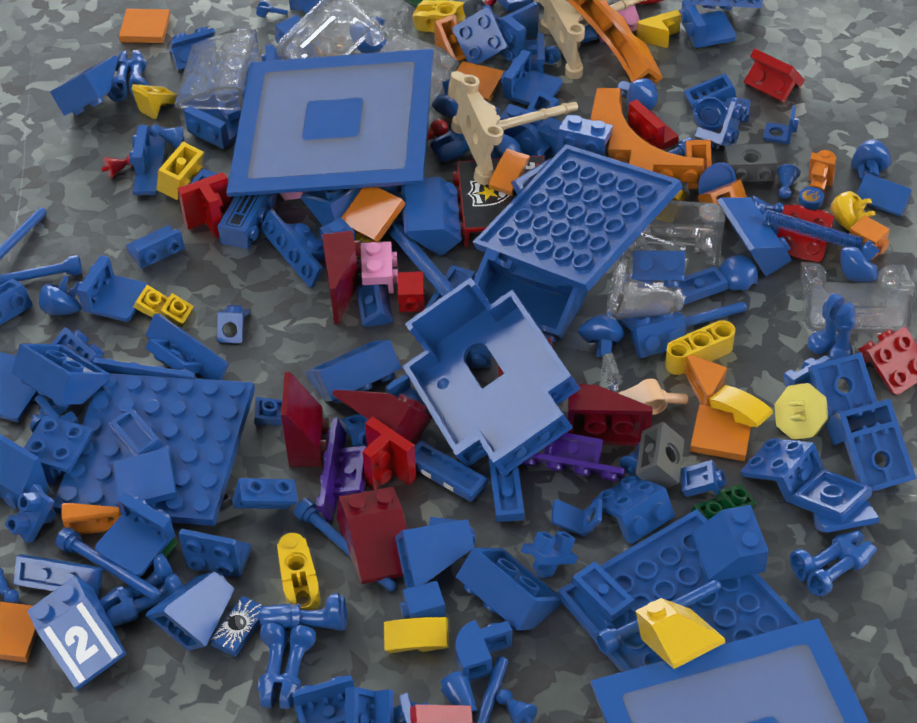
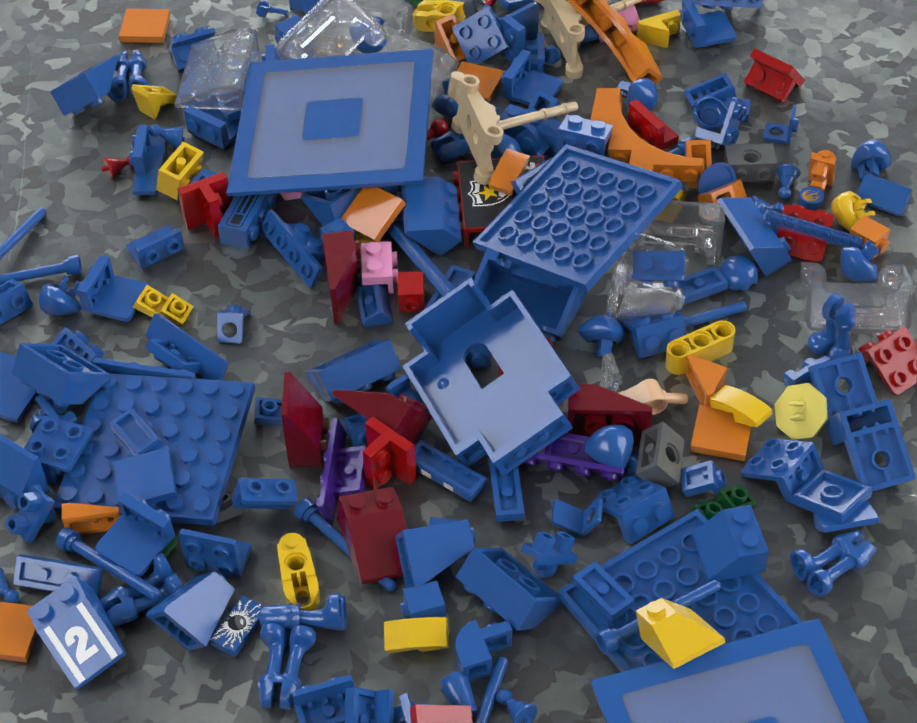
(611, 445): none -> blue piece

